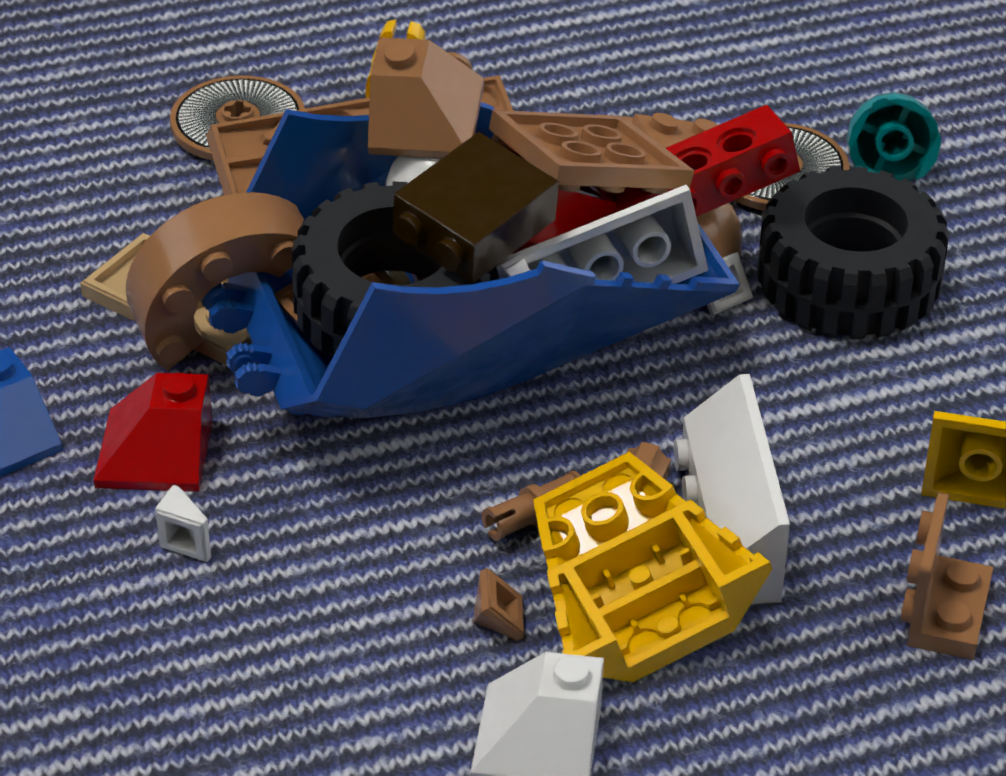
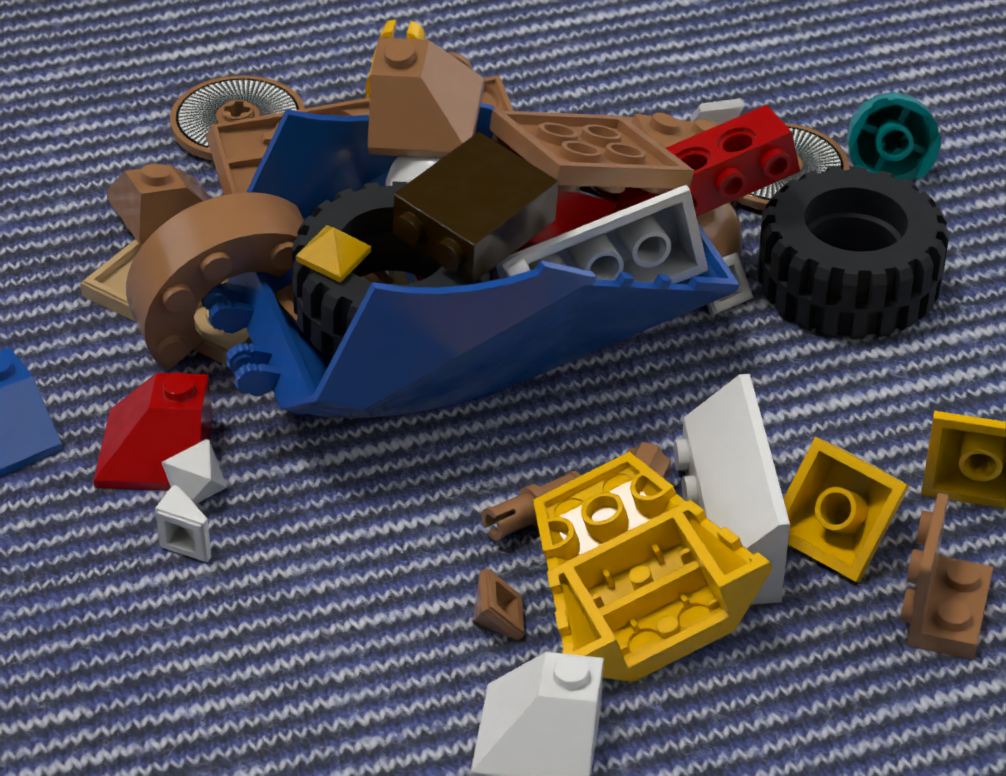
(153, 196): none -> medium nougat slope
(195, 472): none -> white slope
(333, 253): none -> yellow slope
(719, 111): none -> white slope
(840, 508): none -> yellow slope

